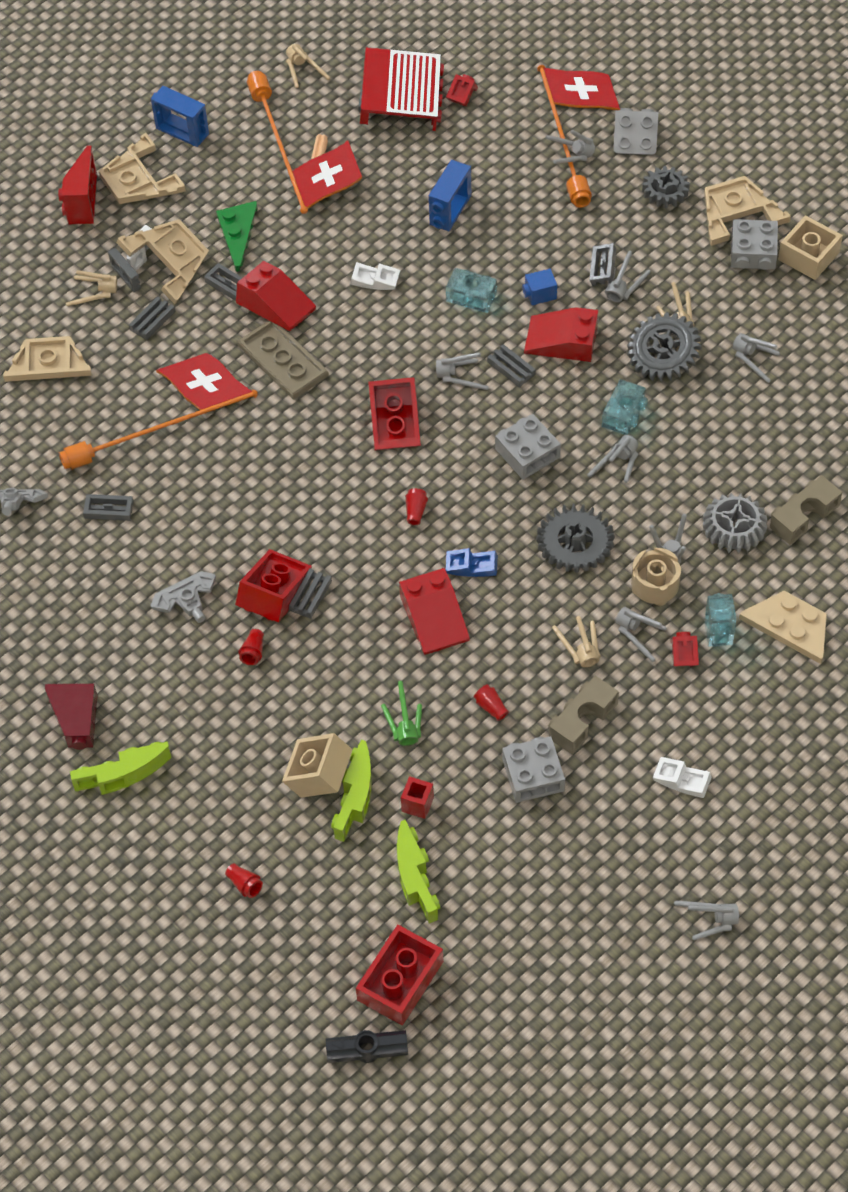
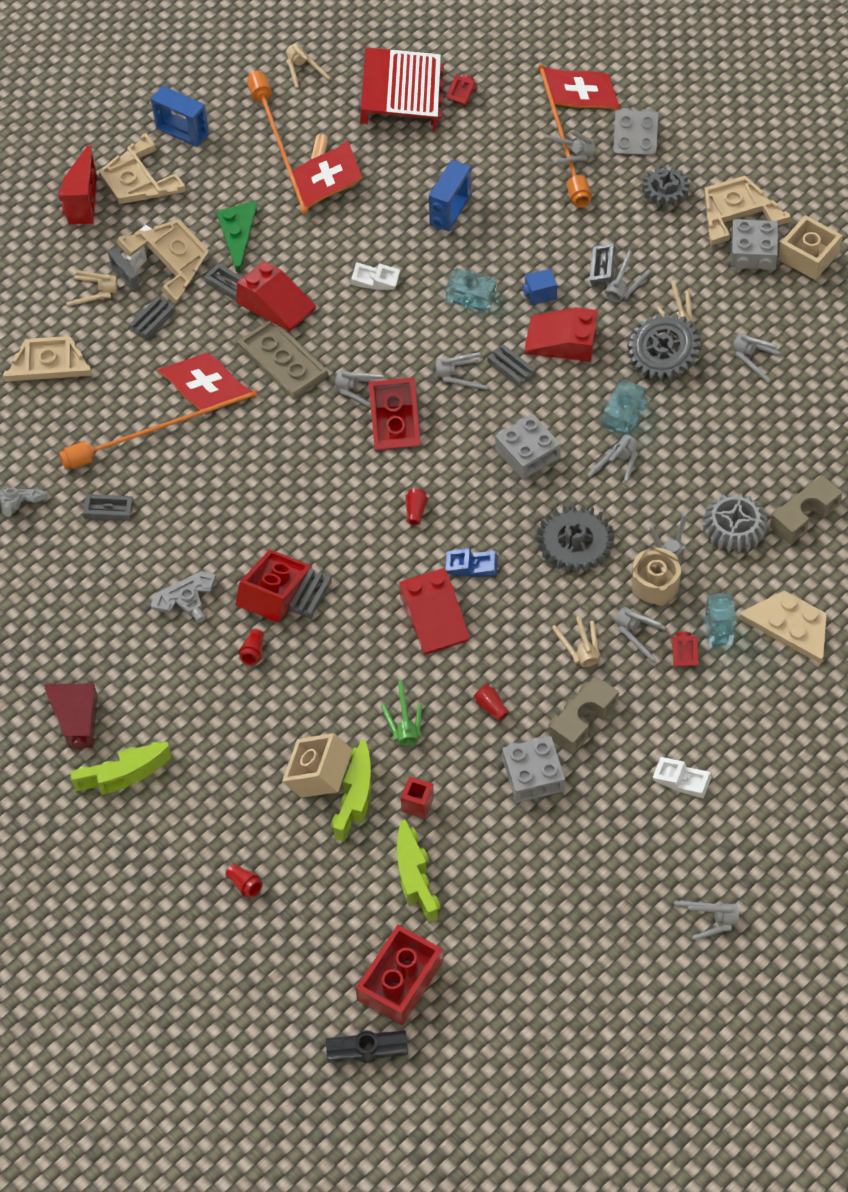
(349, 380): none -> light grey plant

